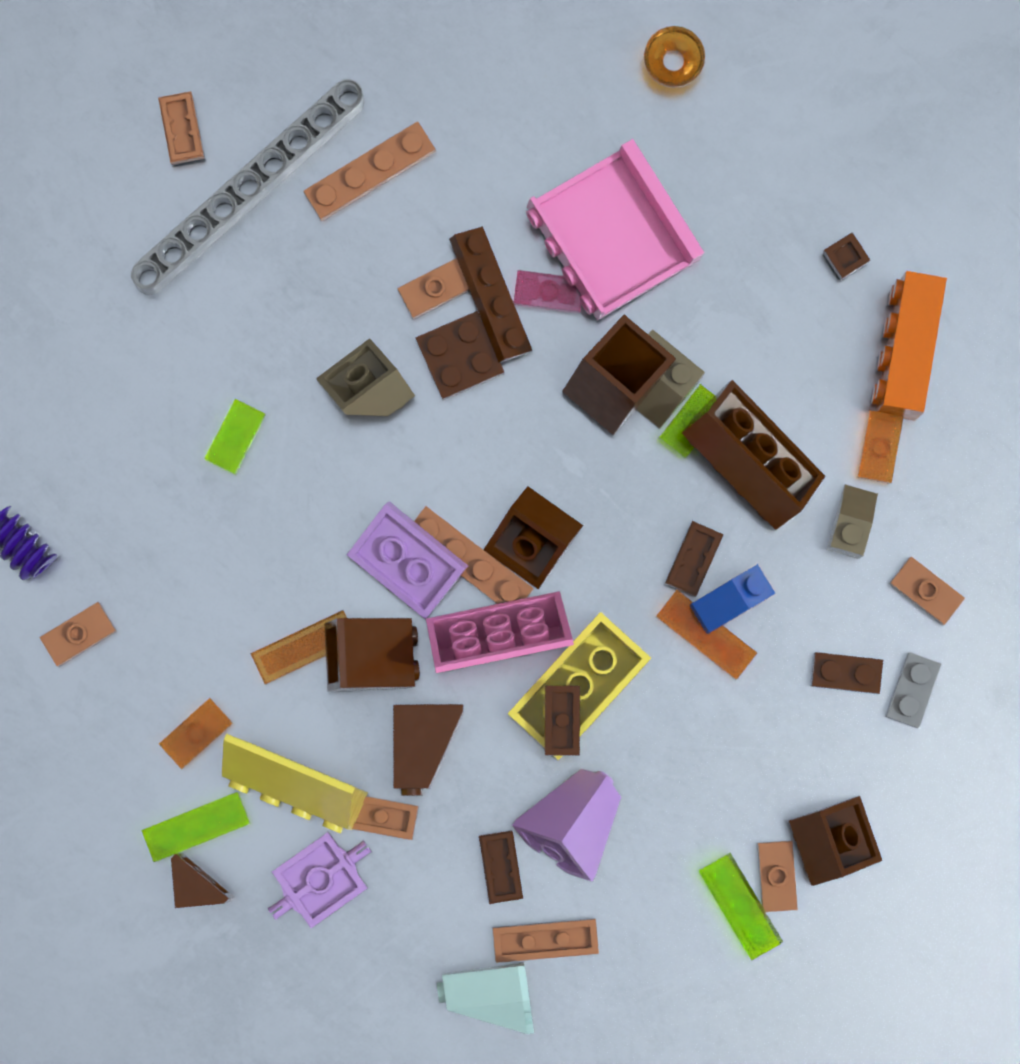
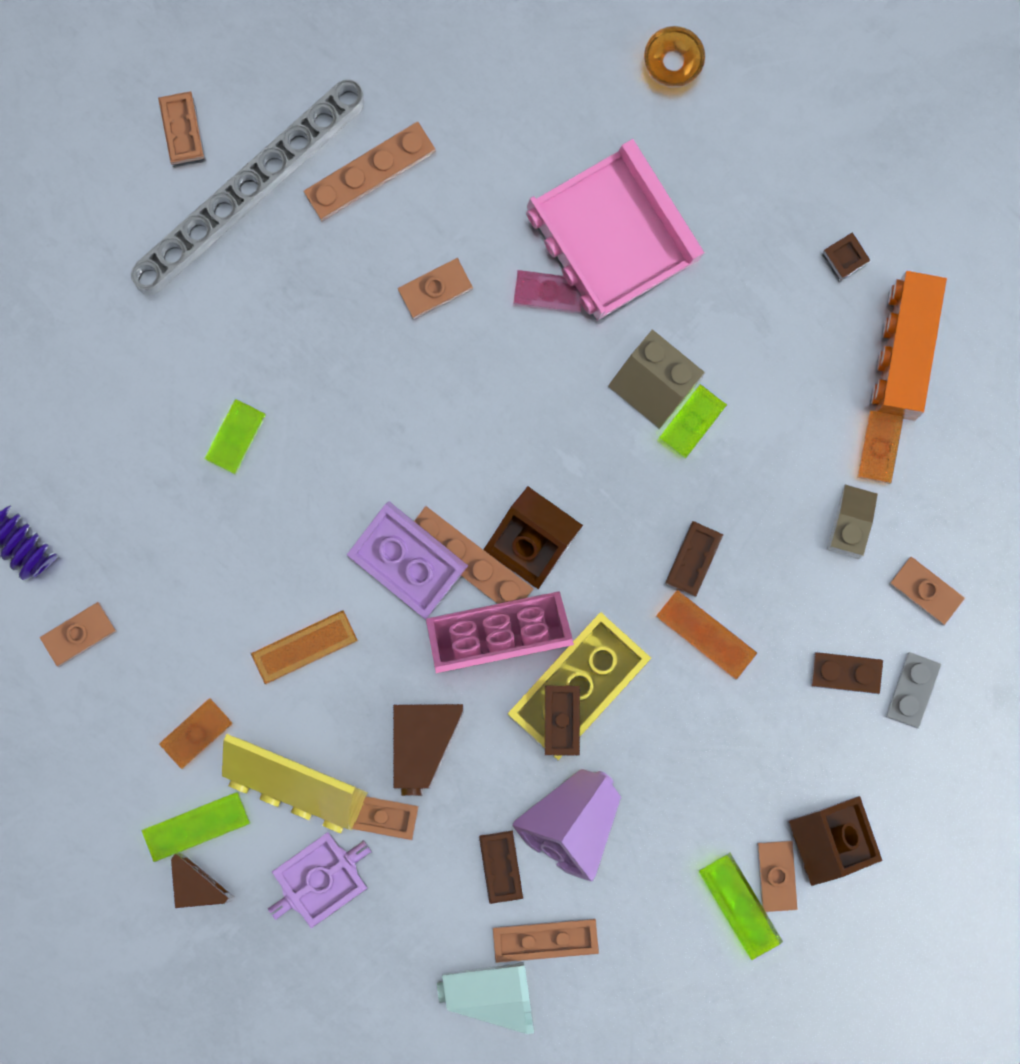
(366, 383): dark tan slope -> none
(370, 654): reddish brown slope -> none
(459, 355): reddish brown plate -> none
(490, 294): reddish brown plate -> none
(618, 374): reddish brown slope -> none
(732, 599): blue slope -> none
(754, 455): reddish brown slope -> none

